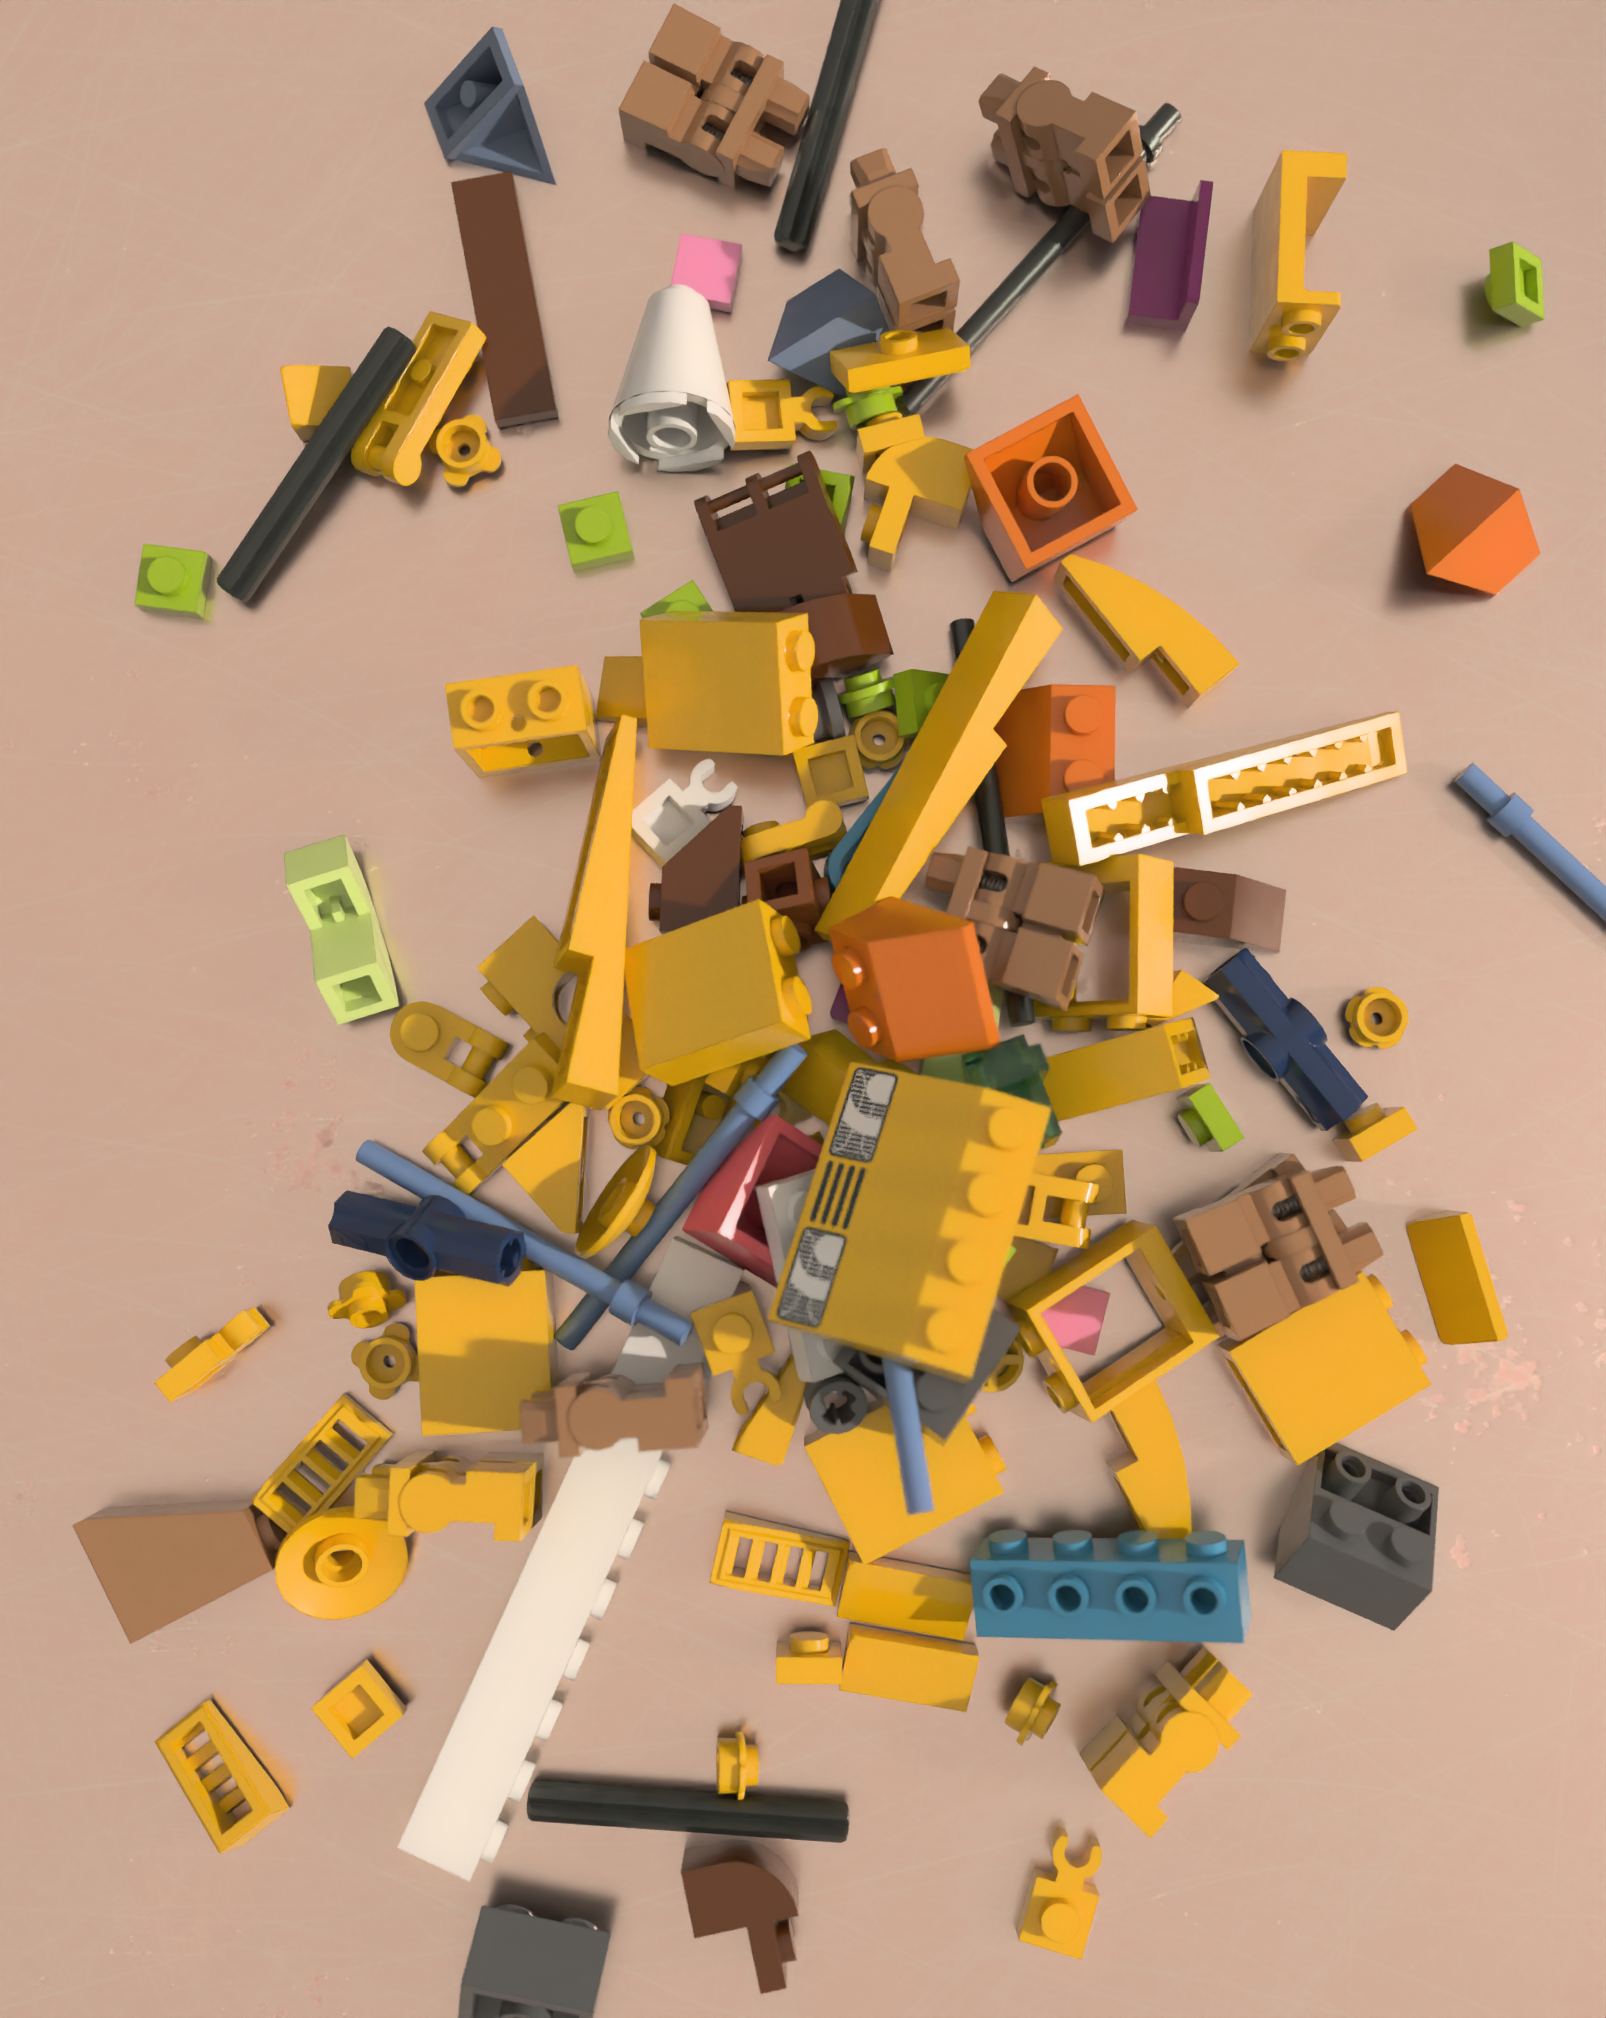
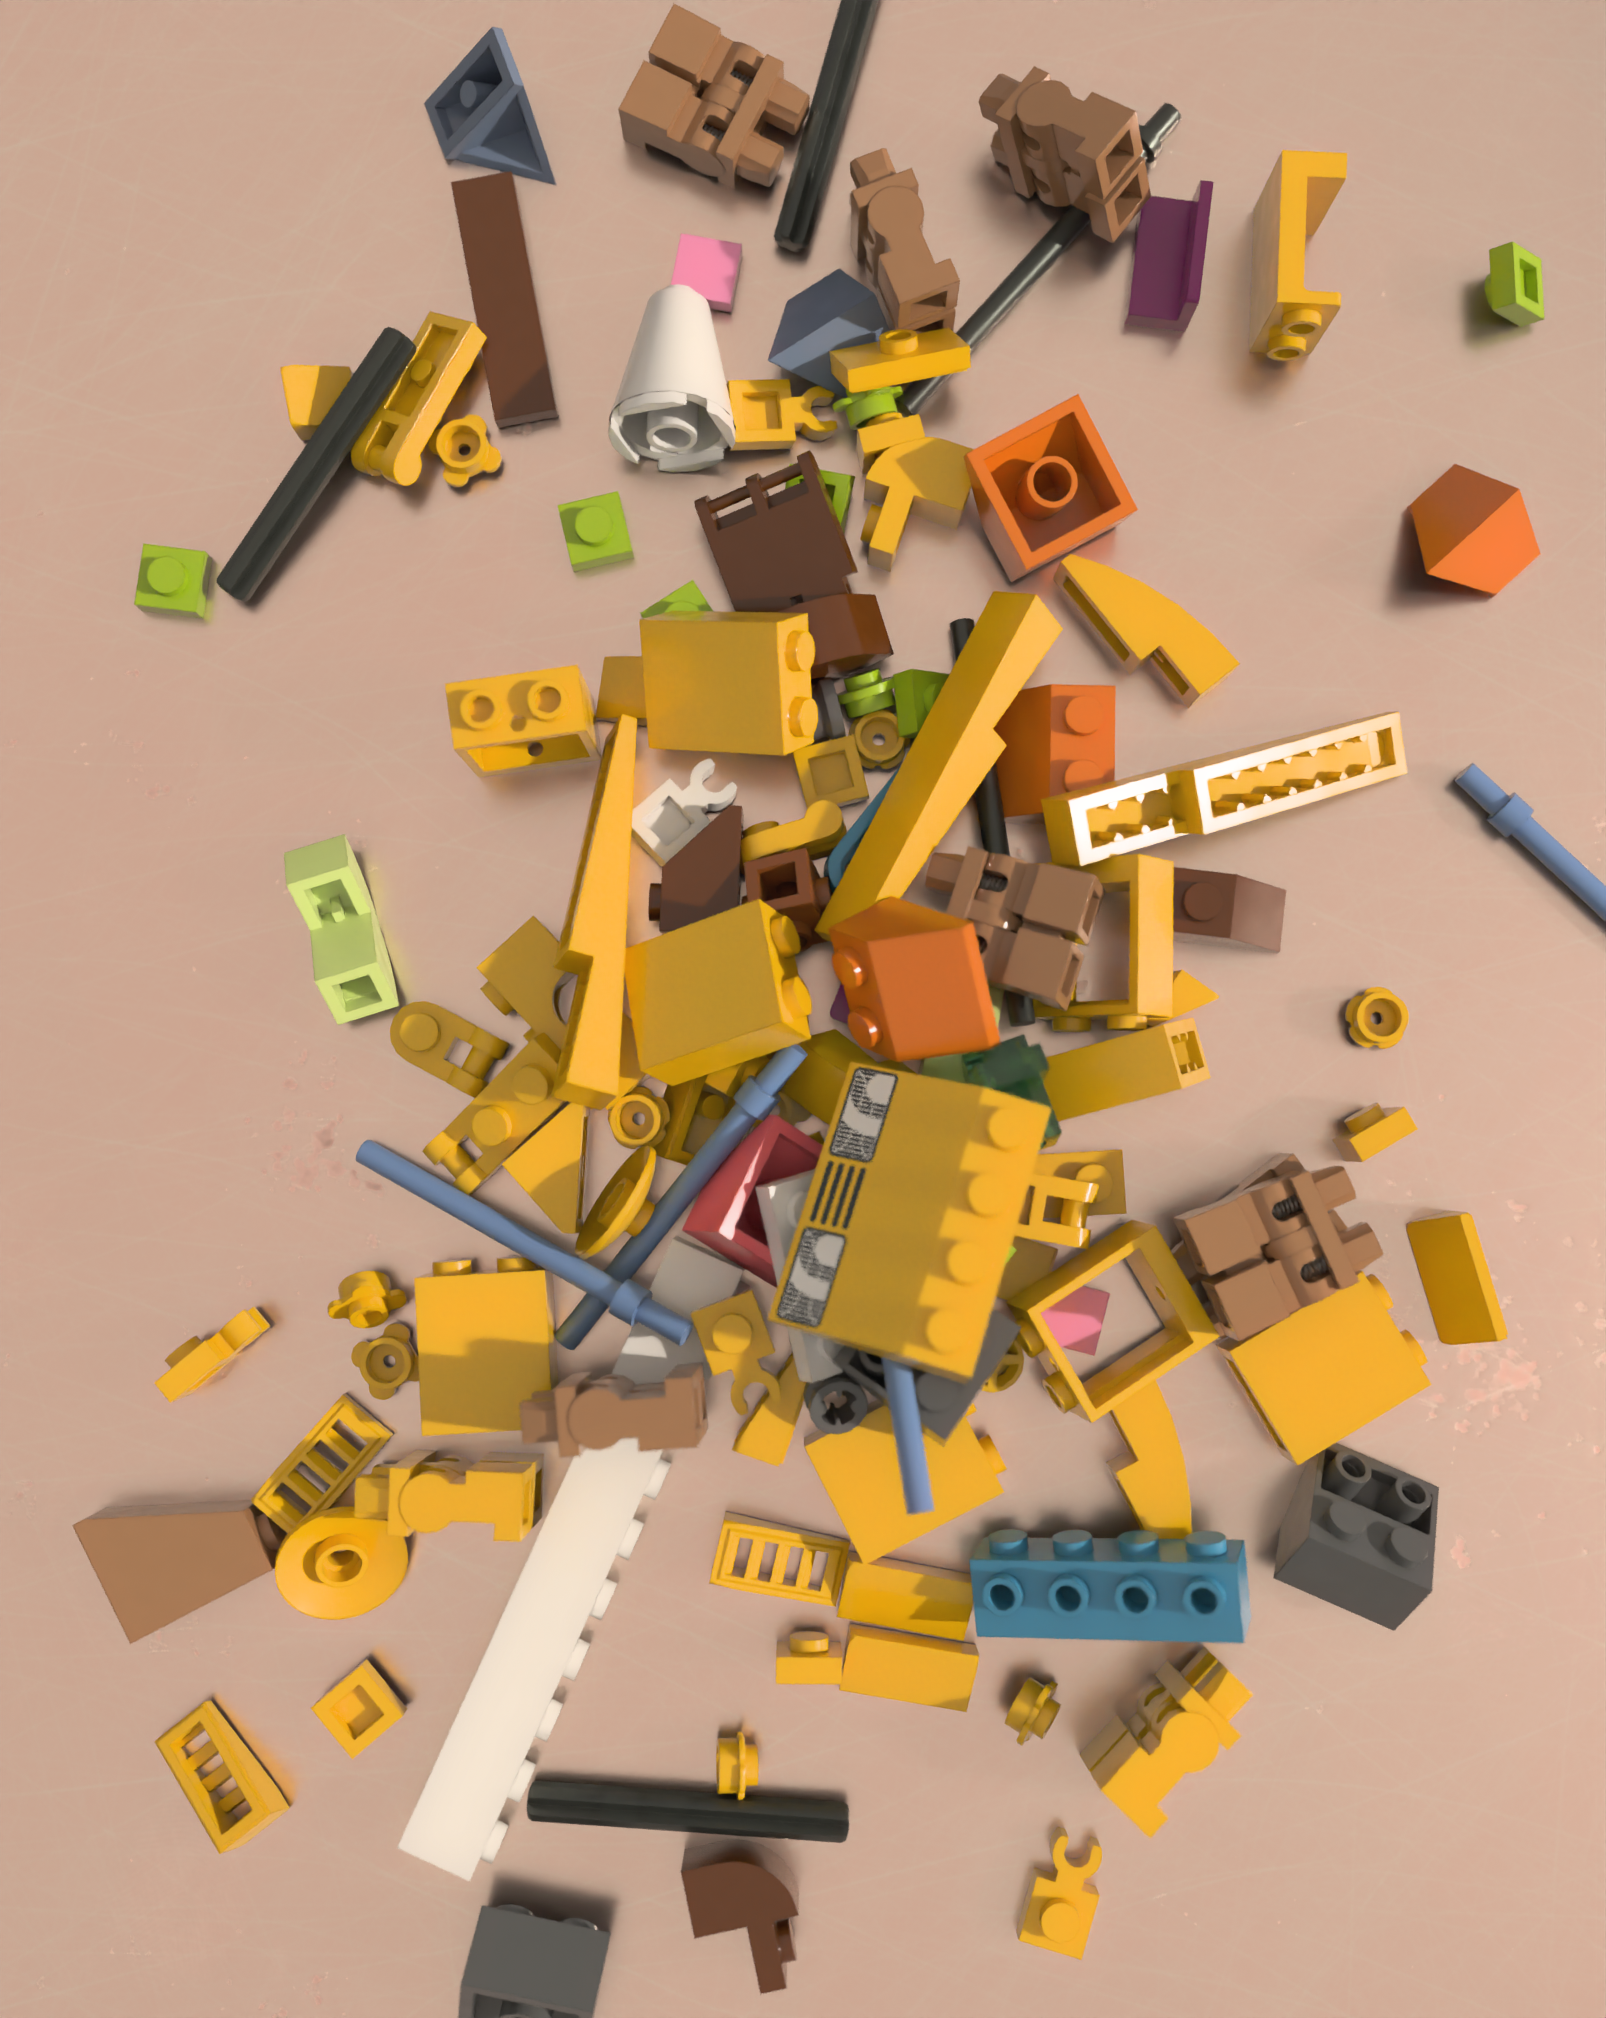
(427, 1238): dark blue piece -> none
(1207, 1119): lime plate -> none
(1285, 1040): dark blue piece -> none

